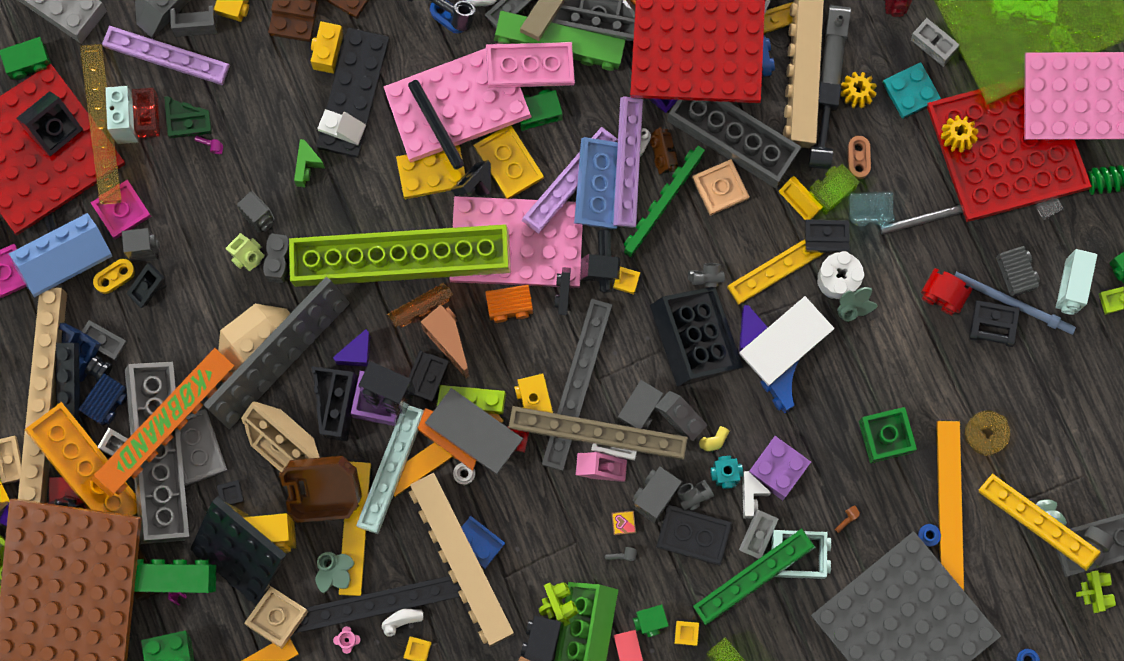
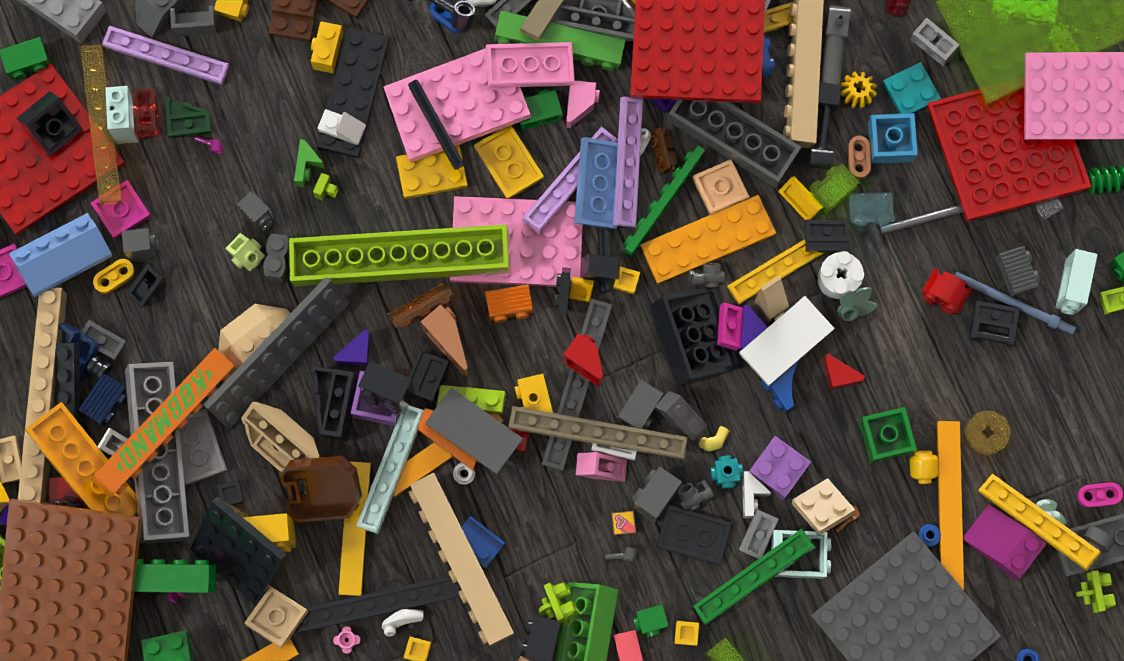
(324, 187): none -> lime tile
(336, 573): sand green plate -> none
(476, 179): black slope -> none
(581, 101): none -> bright pink slope
(581, 289): none -> yellow tile
(584, 358): none -> red slope
(707, 239): none -> light orange plate
(730, 326): none -> dark pink plate
(772, 299): none -> tan slope
(823, 506): none -> tan plate
(839, 374): none -> red slope
(892, 138): none -> dark azure brick
(924, 466): none -> yellow head
(961, 142): yellow gear -> none
(1004, 542): none -> magenta slope
(1099, 496): none -> dark pink plate

